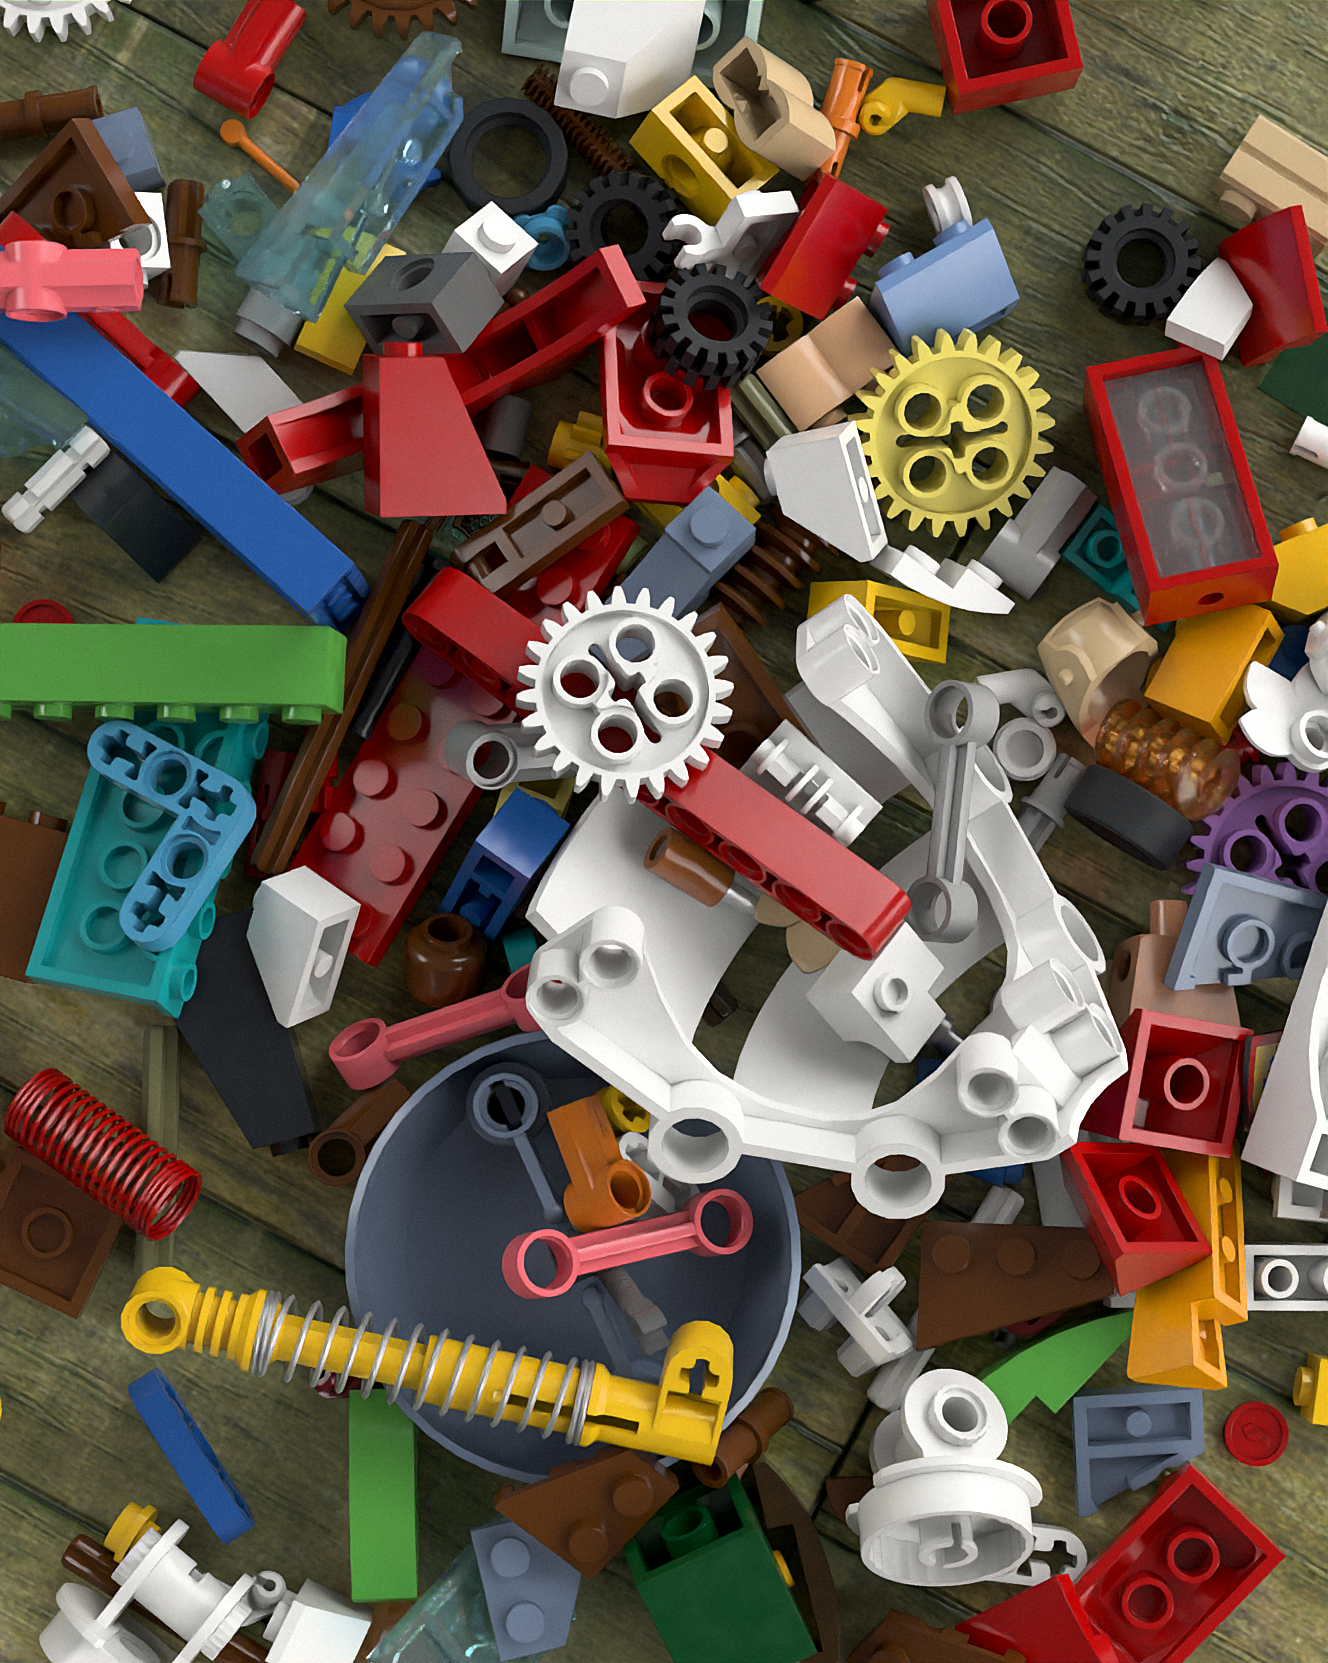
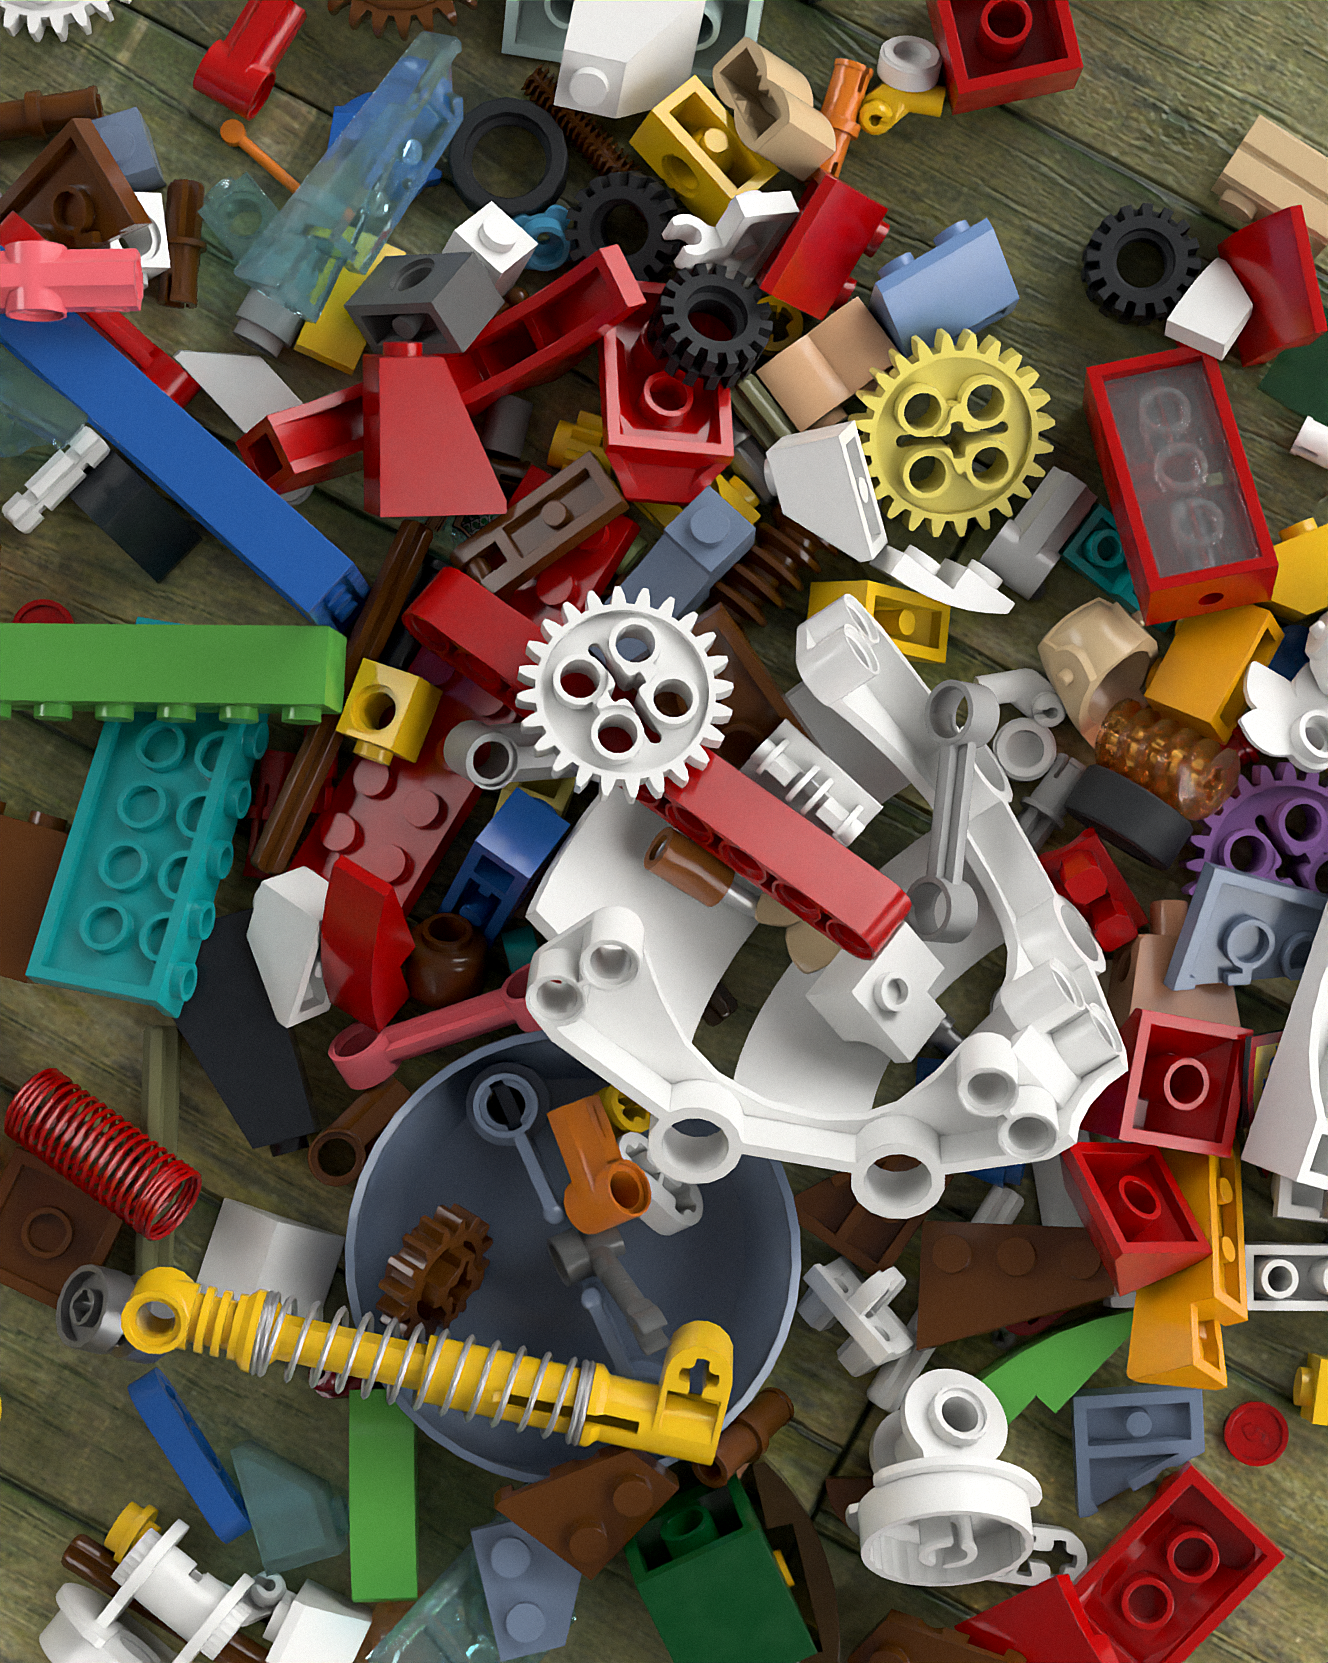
(92, 1310): none -> flat silver wheel
(194, 828): dark azure beam -> none
(270, 1253): none -> white slope
(289, 1509): none -> clear light blue slope
(364, 945): none -> red slope
(374, 691): none -> yellow brick
(435, 1271): none -> reddish brown gear
(628, 1243): coral piece -> none
(909, 64): none -> white tile
(946, 205): white bush -> none
(1081, 875): none -> red hips

